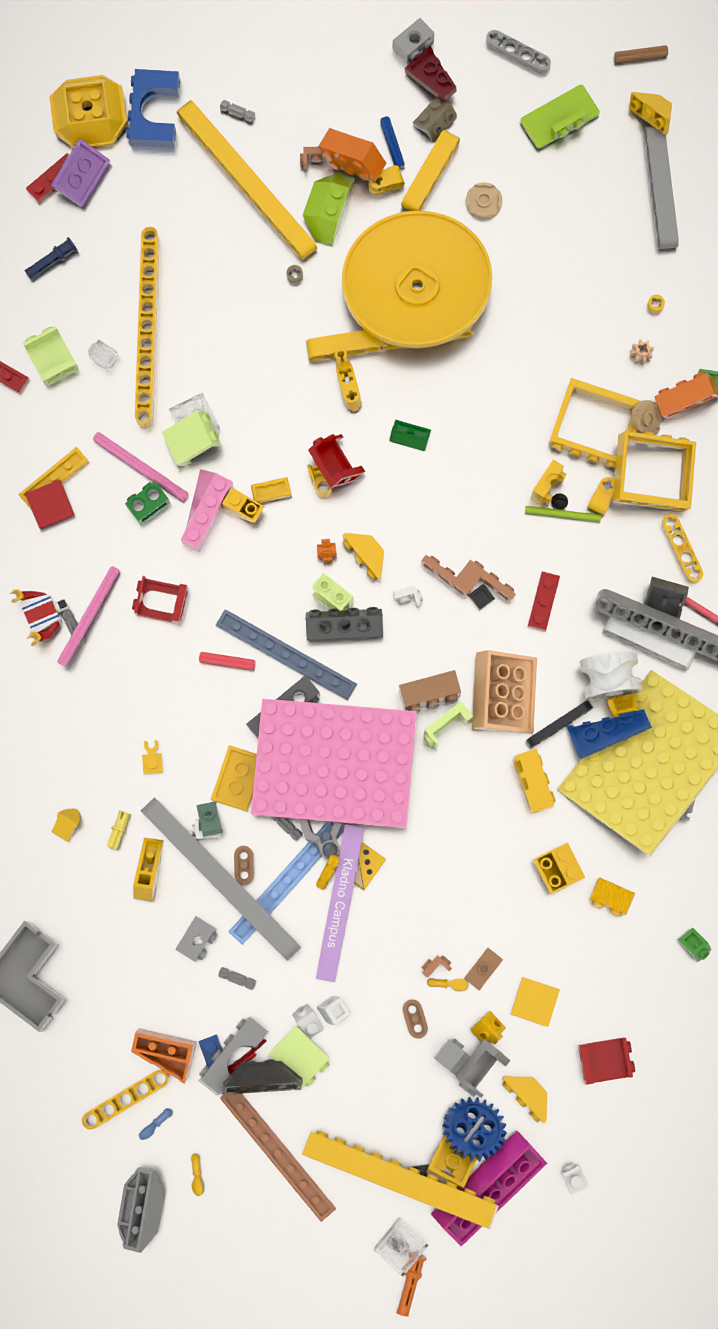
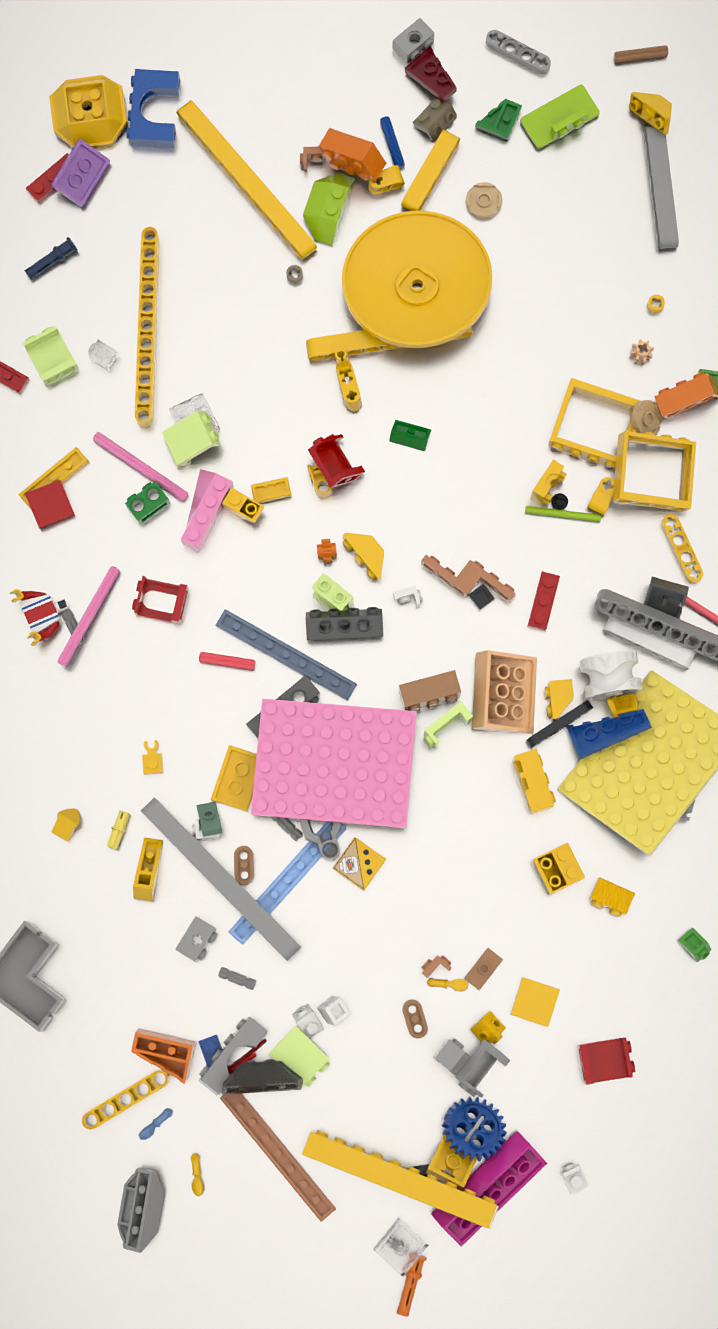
(237, 111): light grey axle -> none
(327, 872): yellow axle -> none
(340, 903): lavender tile -> none
(500, 119): none -> green wing
(529, 1094): yellow slope -> none
(560, 696): none -> yellow slope

